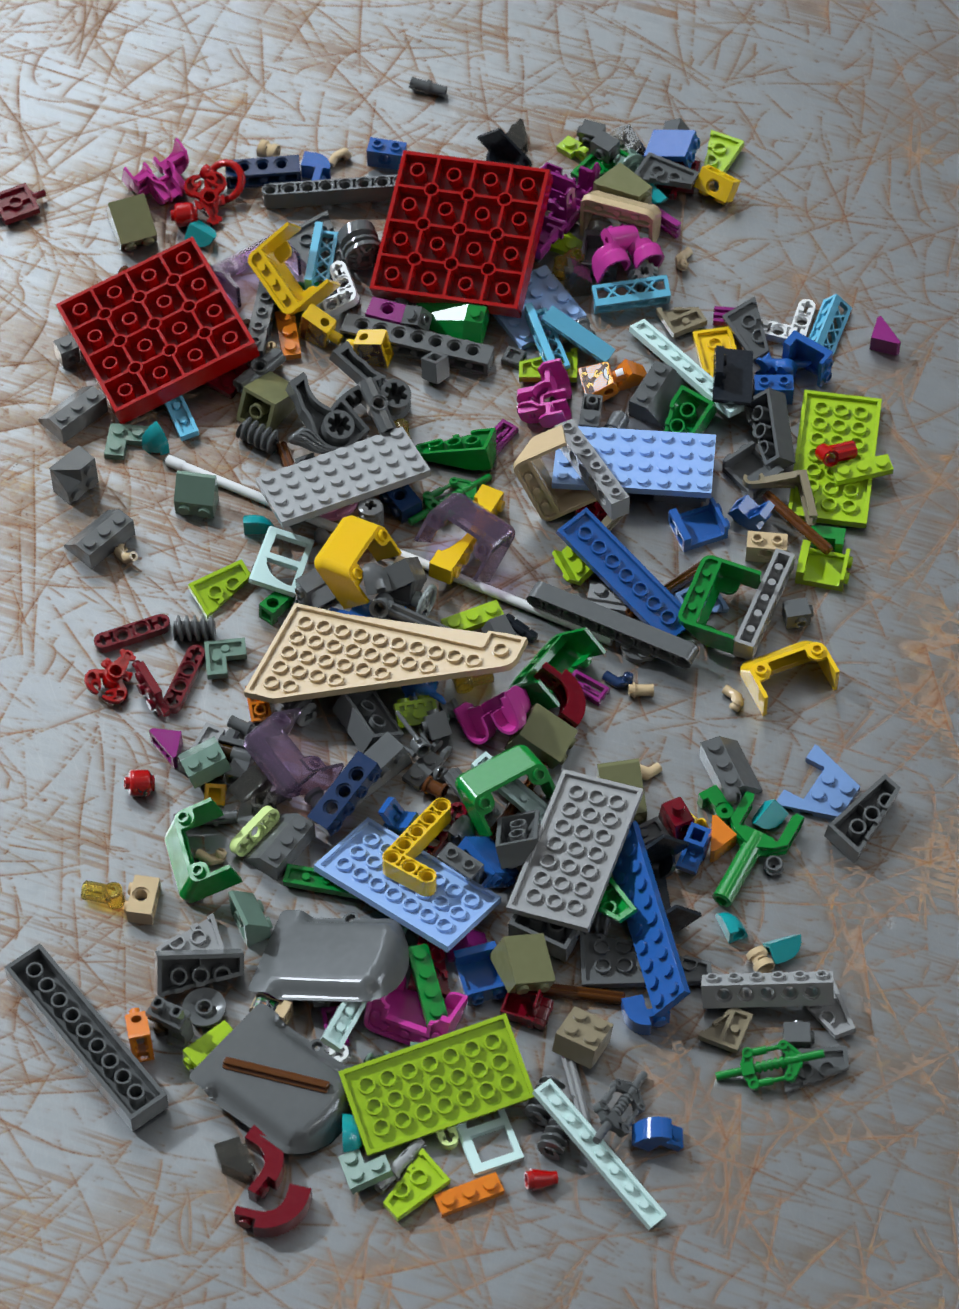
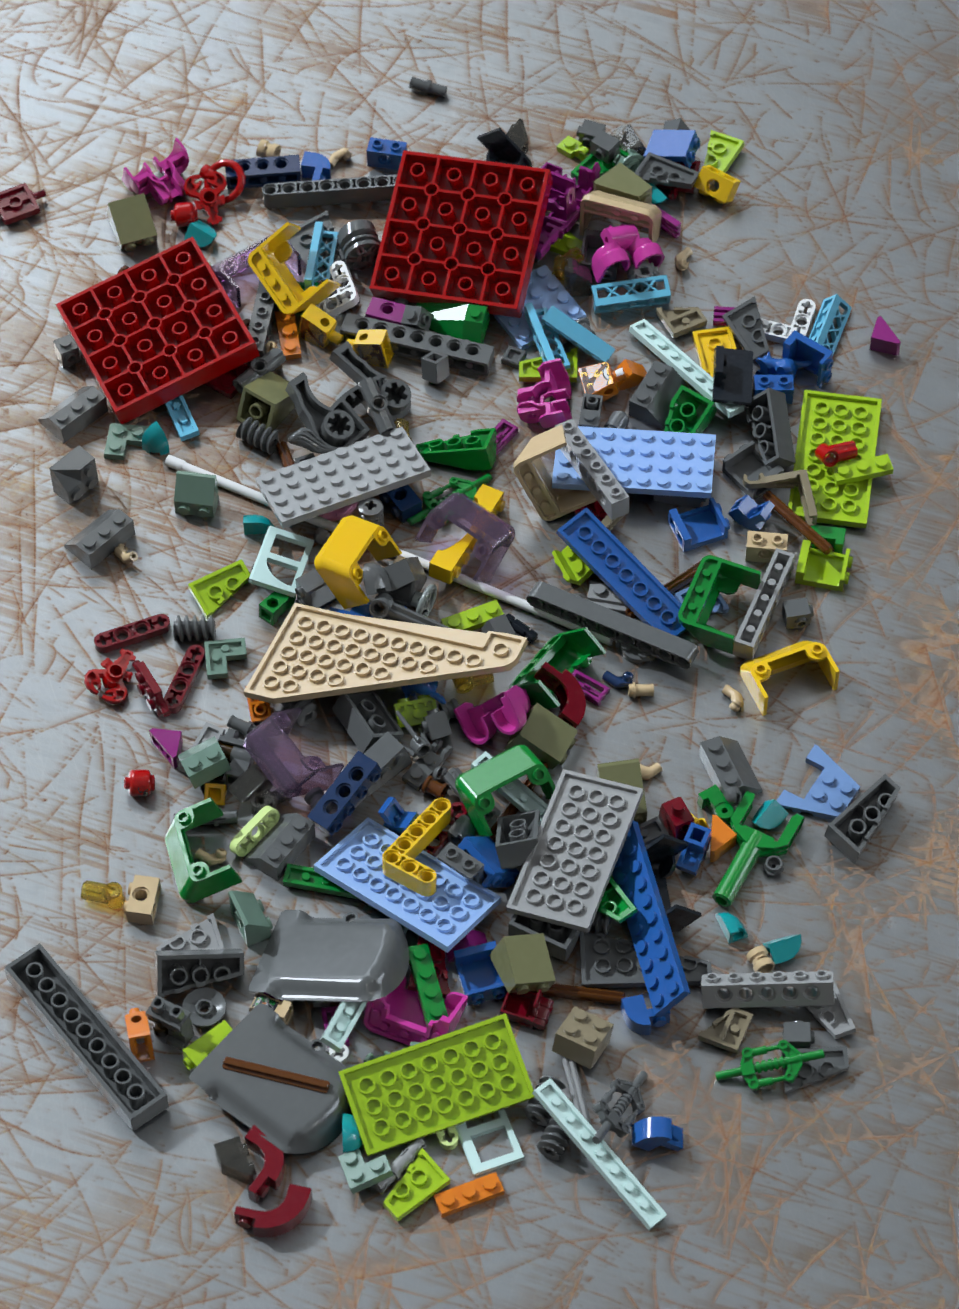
(537, 1179): red cone -> none

